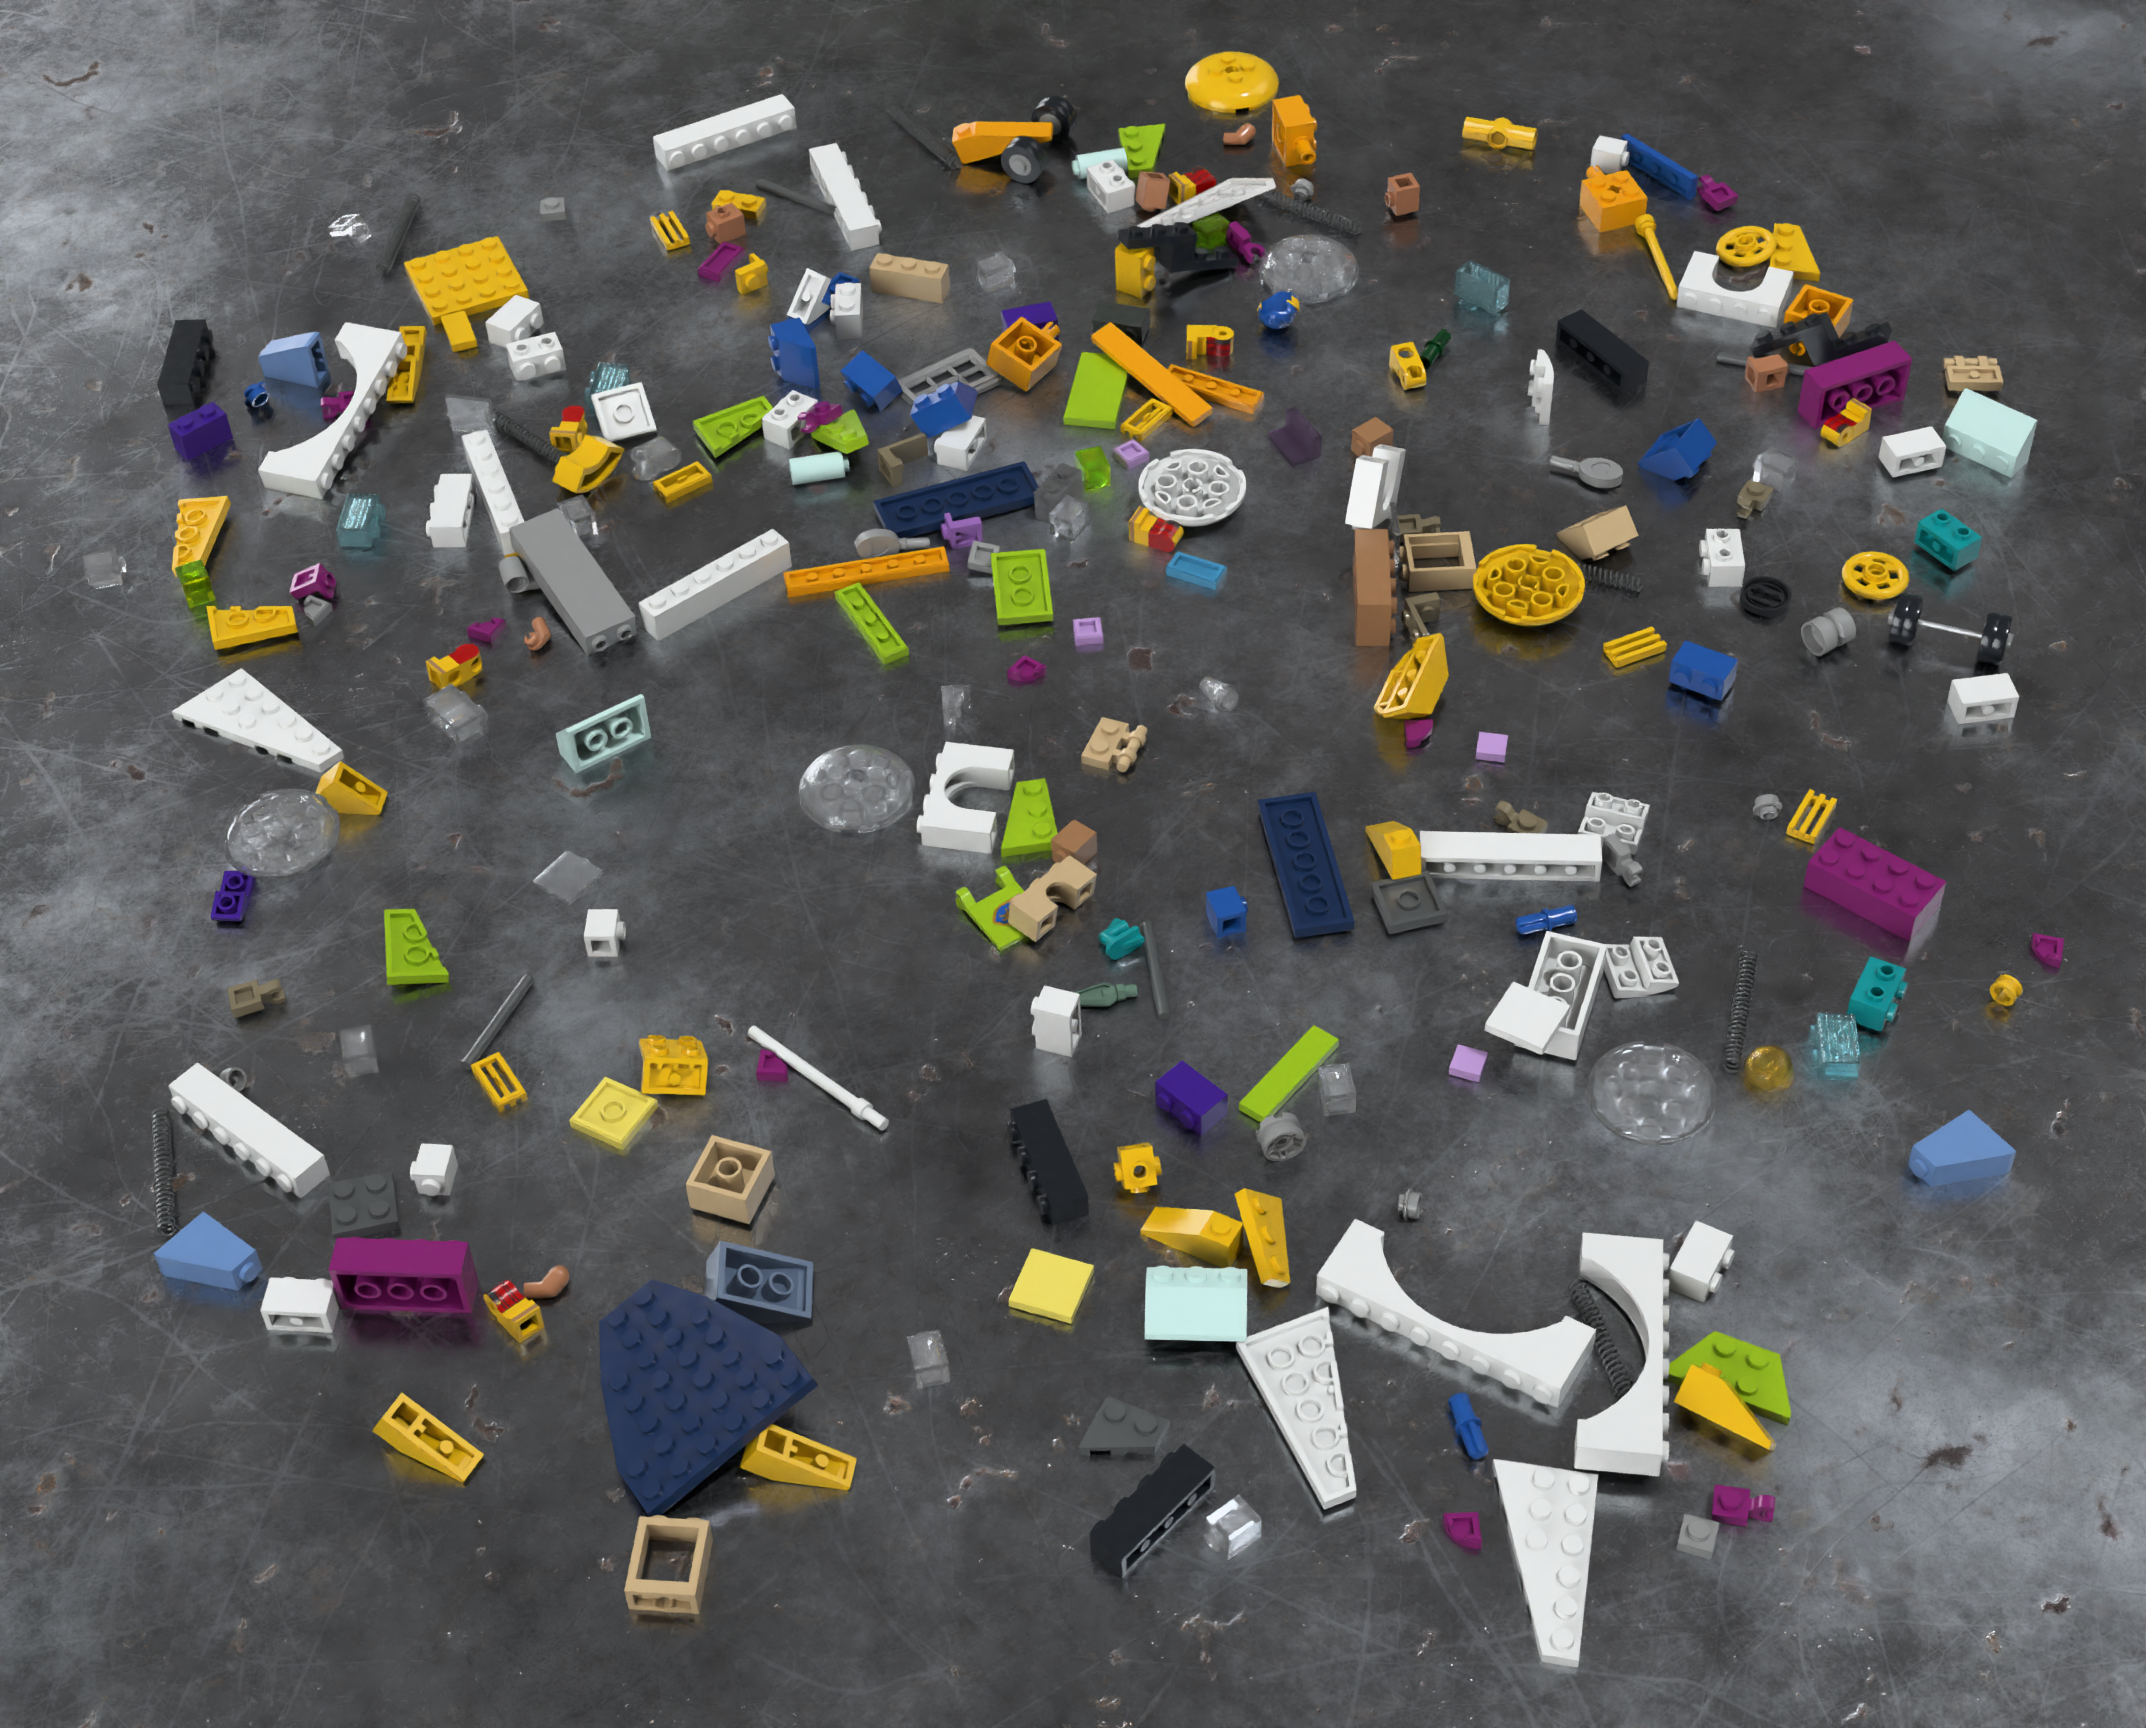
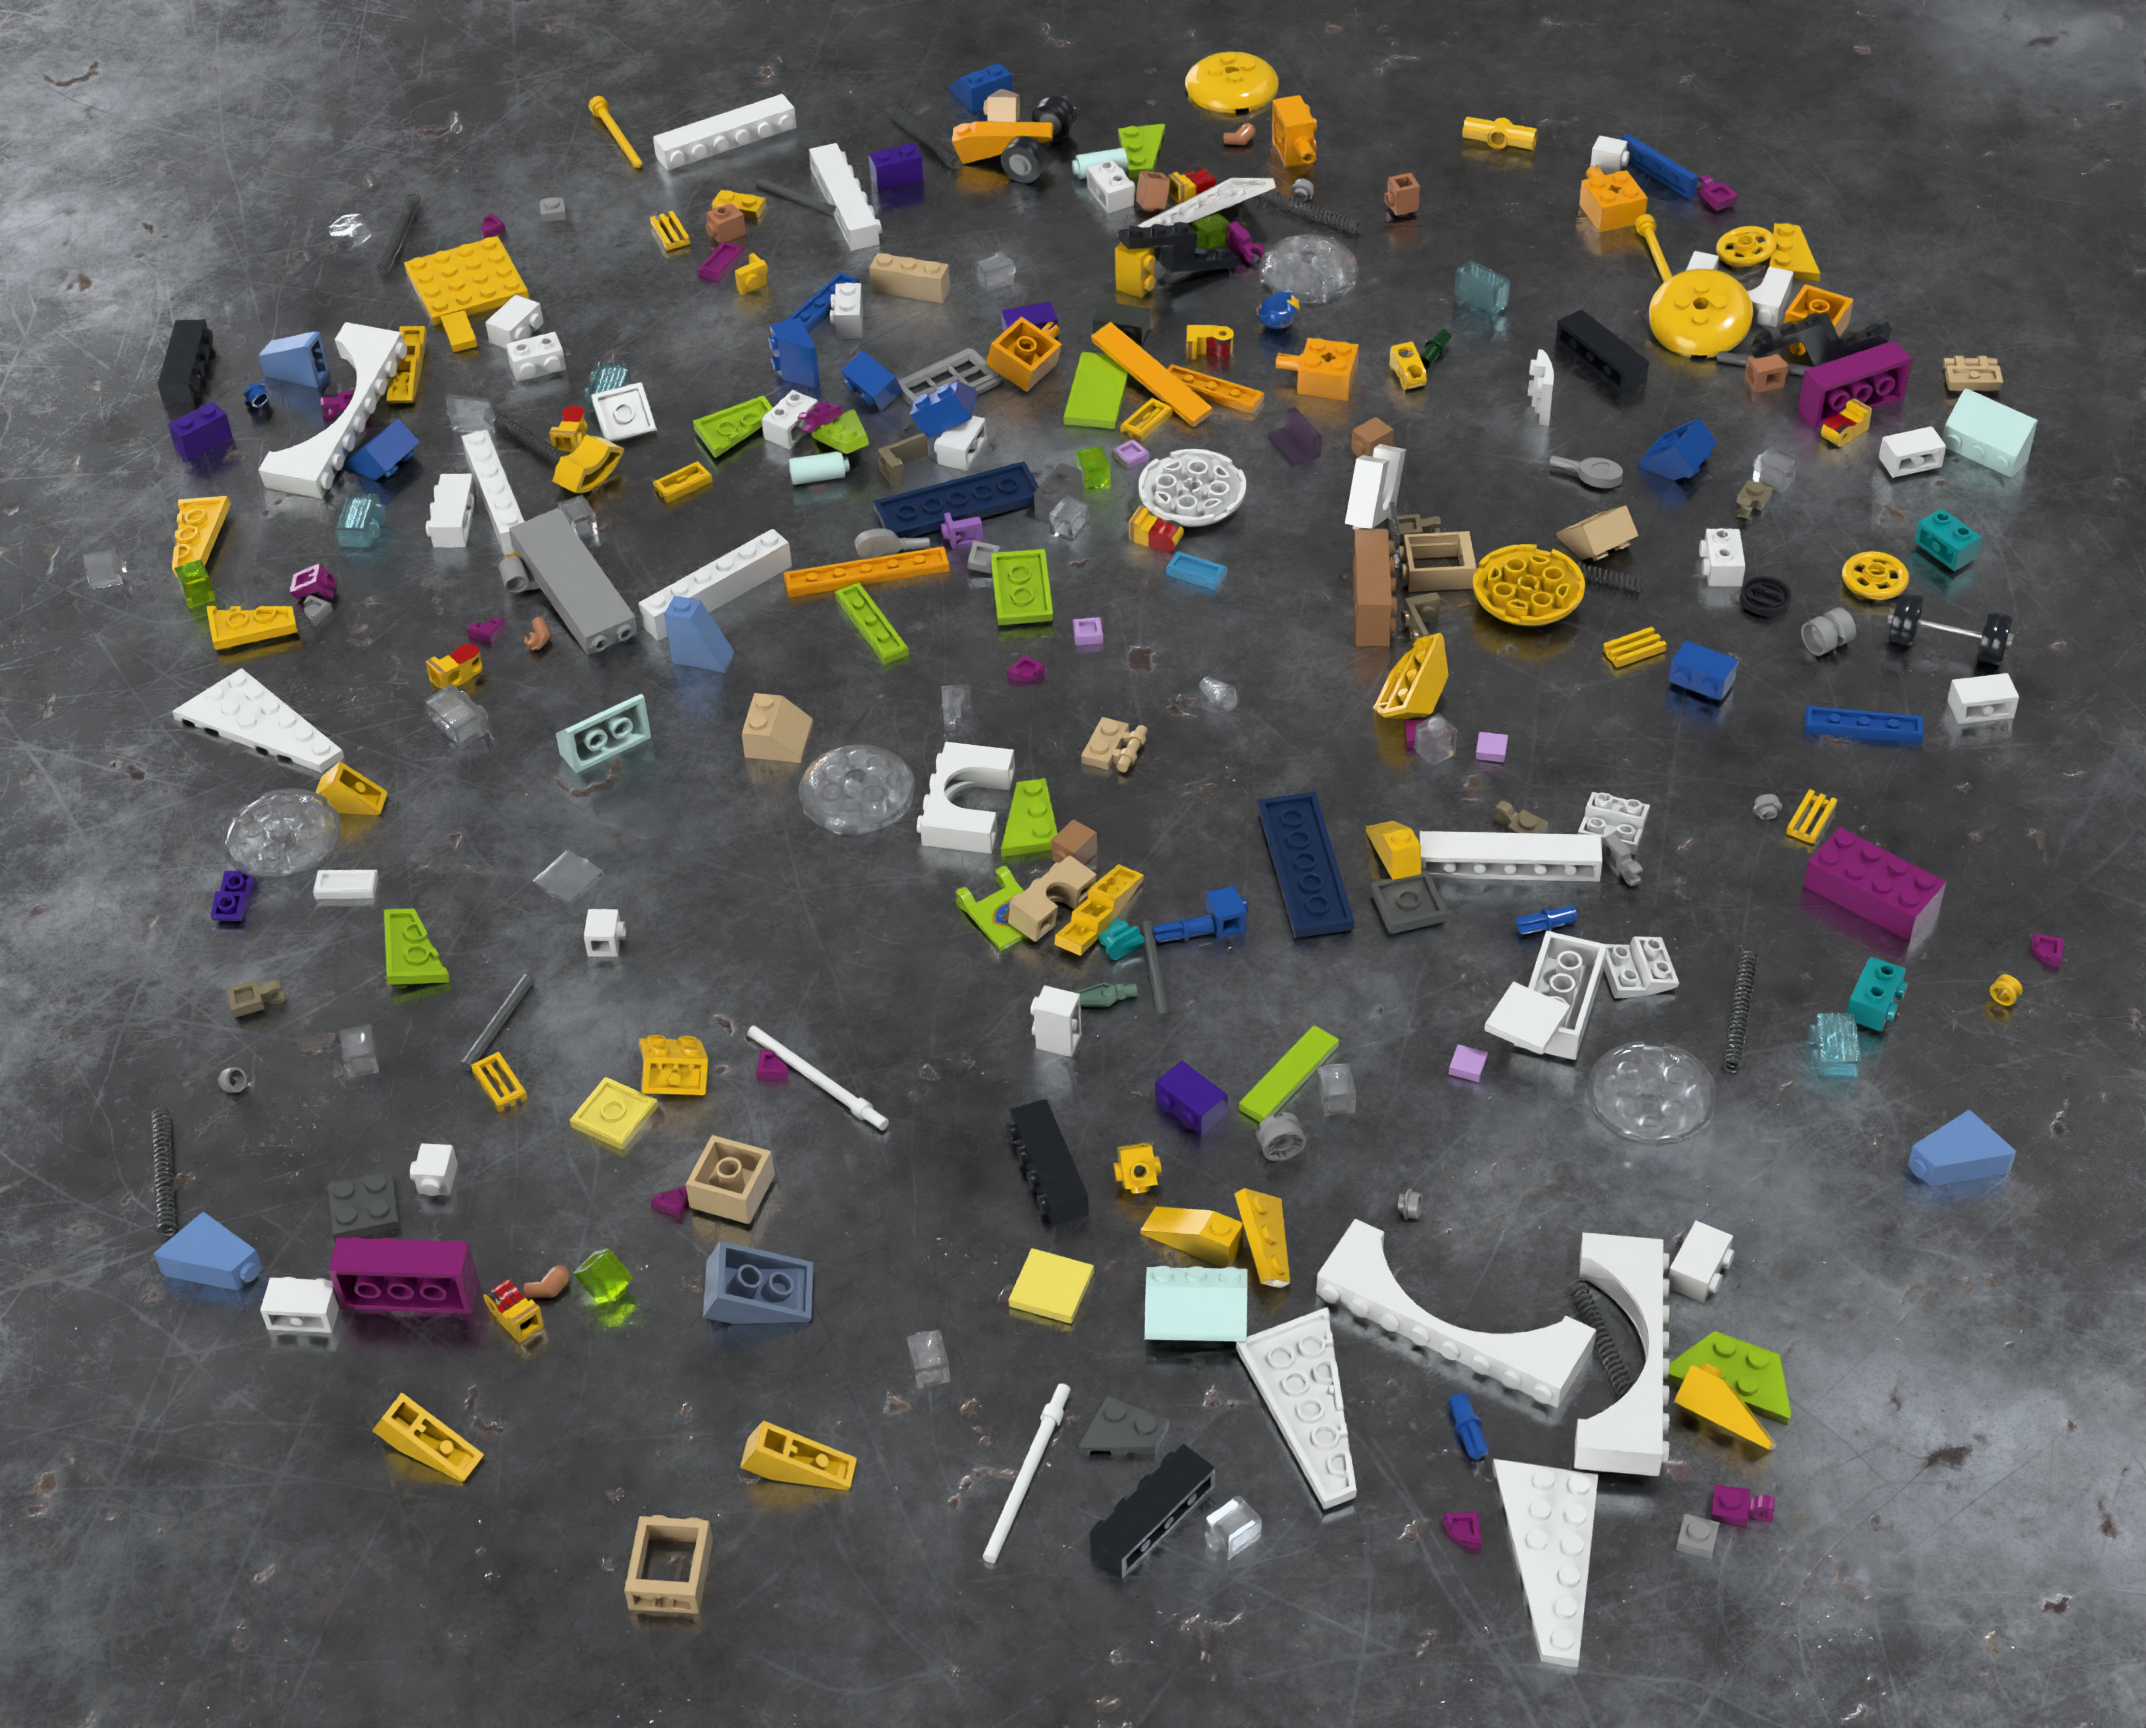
(248, 1130): white brick -> none
(346, 884): none -> white tile
(384, 451): none -> blue slope
(492, 226): none -> magenta tile
(600, 108): none -> yellow piece
(603, 1276): none -> clear neon green brick
(656, 456): clear piece -> none
(672, 1202): none -> magenta tile
(688, 1388): dark blue wing -> none
(695, 636): none -> medium blue slope
(775, 729): none -> tan slope
(809, 296): white slope -> none
(896, 167): none -> dark purple brick
(978, 85): none -> blue slope
(1002, 106): none -> tan slope
(1050, 1418): none -> white bar
(1096, 913): none -> yellow slope
(1184, 928): none -> blue axle
(1324, 368): none -> light orange brick
(1435, 739): none -> clear brick
(1700, 332): none -> yellow brick
(1769, 1067): clear yellow hair -> none
(1863, 724): none -> blue tile

